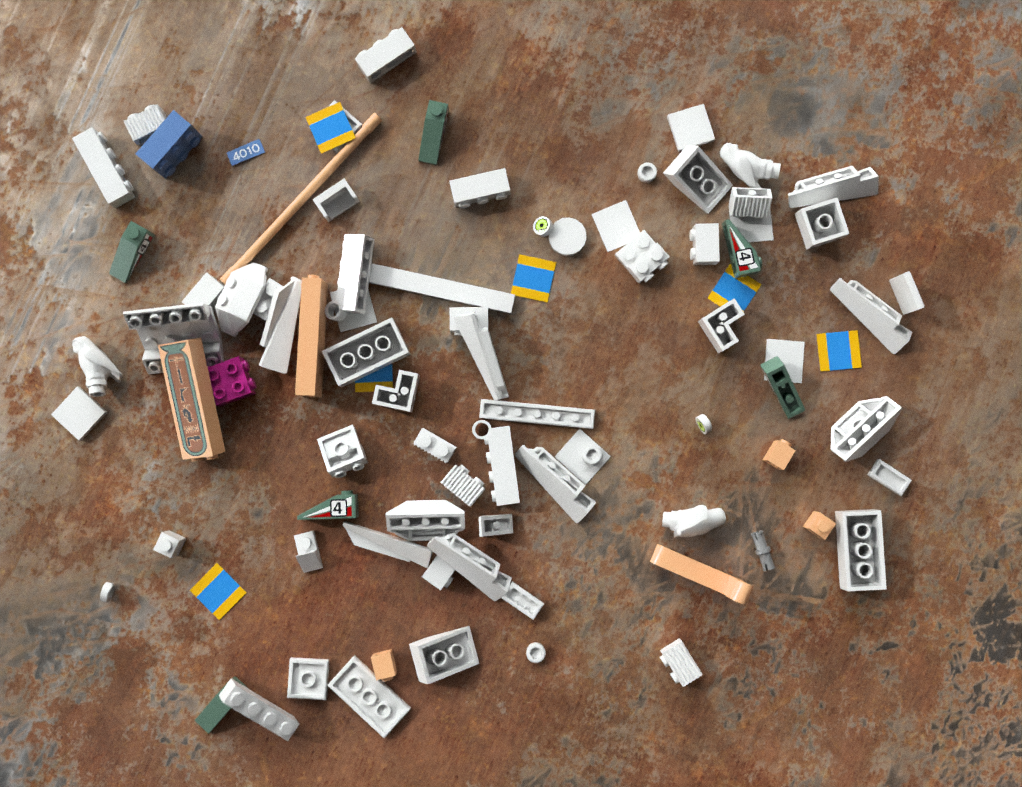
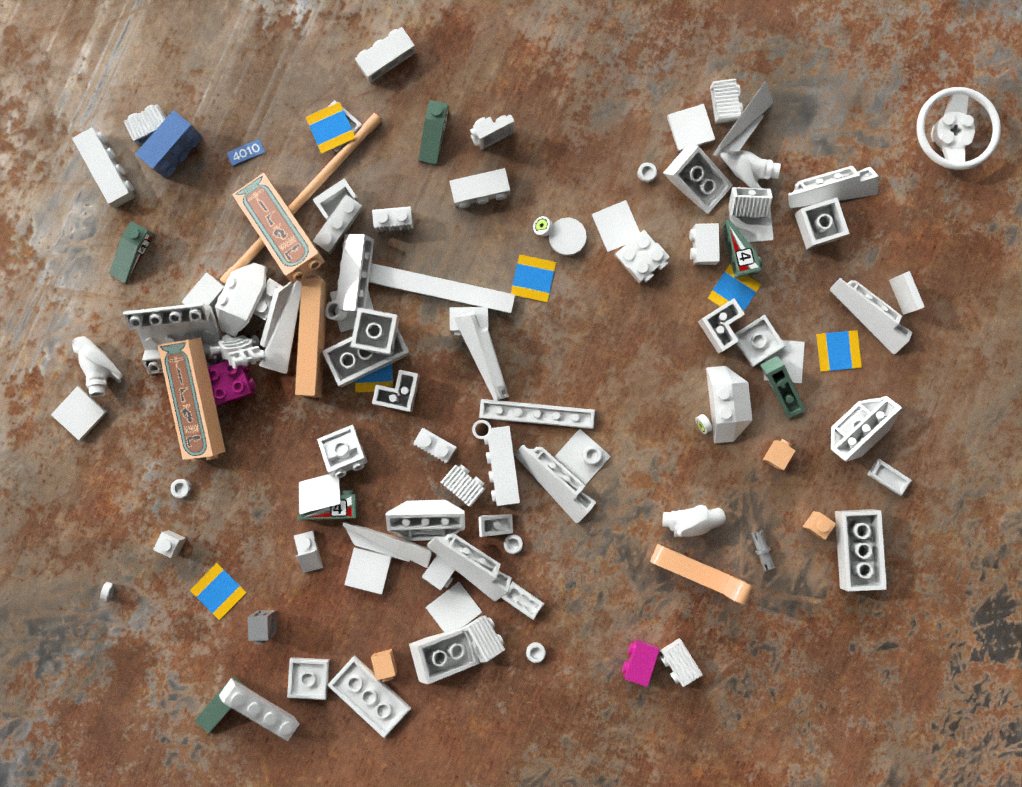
(181, 488): none -> white tile
(239, 350): none -> white piece
(262, 626): none -> light grey brick
(278, 228): none -> brick
(318, 493): none -> white sticker
(338, 224): none -> white brick
(368, 570): none -> white tile
(375, 331): none -> white brick
(393, 219): none -> white brick
(453, 608): none -> white sticker
(484, 638): none -> white brick
(487, 133): none -> white plate
(513, 544): none -> white tile
(640, 662): none -> dark pink brick
(726, 100): none -> white brick
(728, 403): none -> white wedge
(746, 122): none -> white wedge
(759, 341): none -> white tile
(956, 119): none -> white piece

